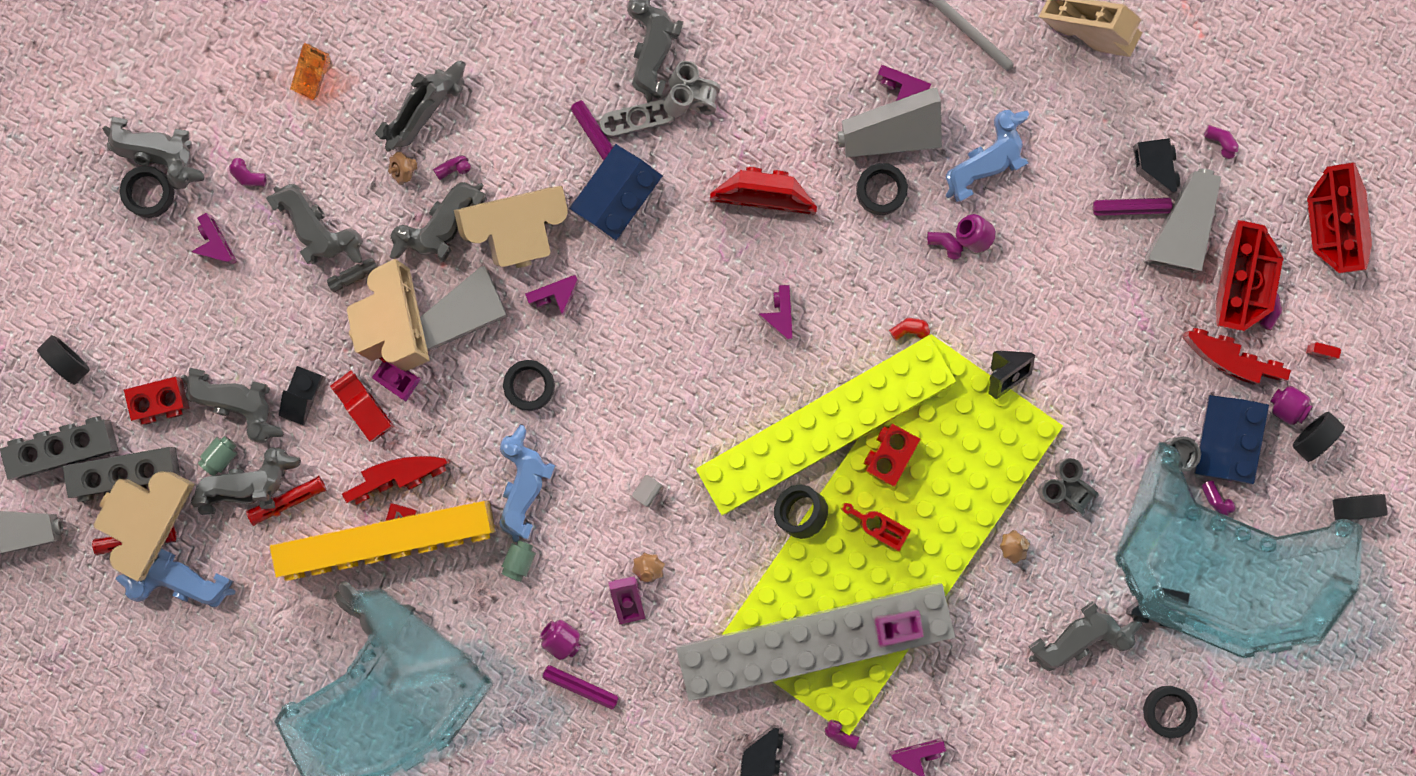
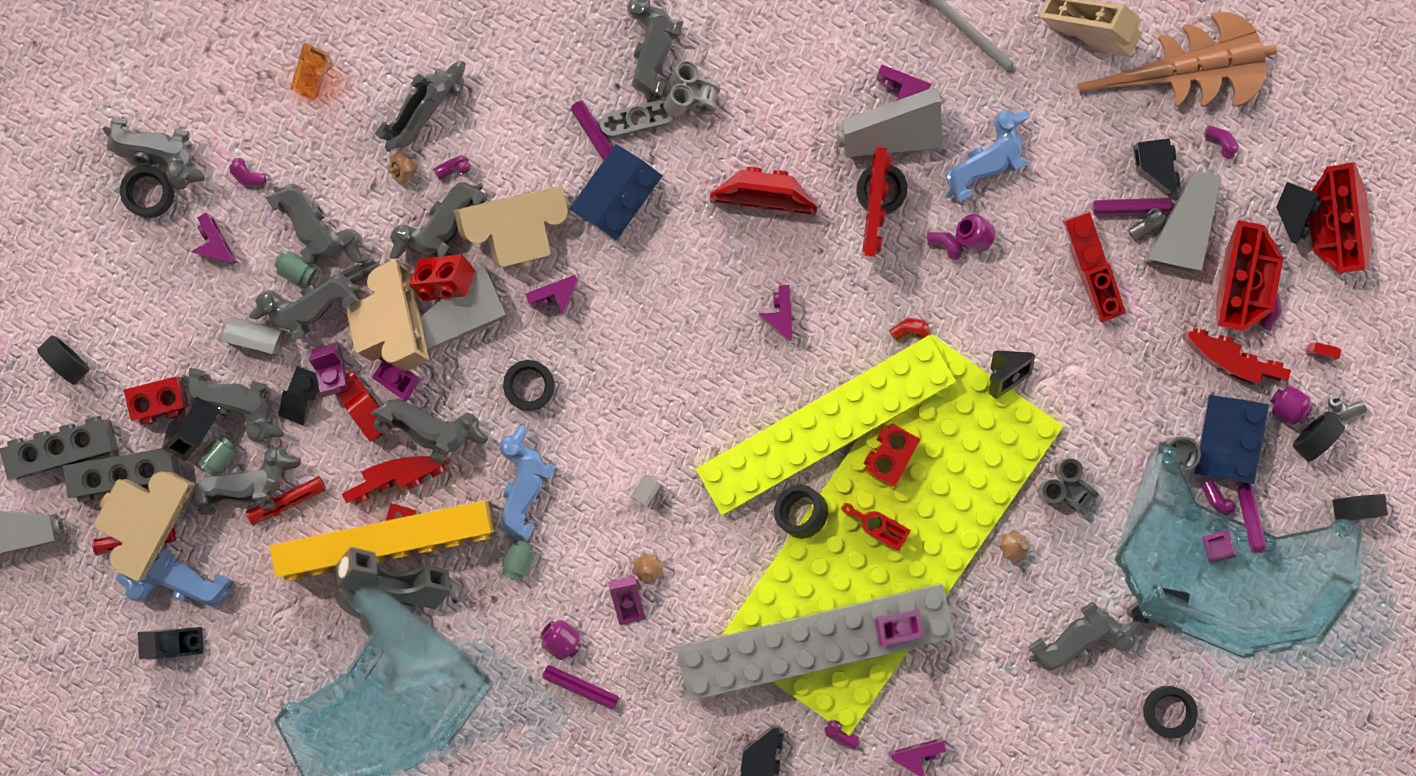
(170, 643): none -> black slope
(189, 428): none -> black slope
(253, 335): none -> light grey brick
(295, 269): none -> sand green brick
(307, 309): none -> dark grey animal
(329, 369): none -> magenta slope
(422, 586): none -> dark grey arch
(426, 429): none -> dark grey animal
(442, 277): none -> red brick
(877, 192): none -> red plate
(1093, 267): none -> red slope
(1154, 220): none -> flat silver arm
(1219, 546): none -> magenta tile
(1236, 57): none -> nougat animal
(1251, 518): none -> magenta axle
(1296, 208): none -> black slope
(1344, 411): none -> flat silver arm

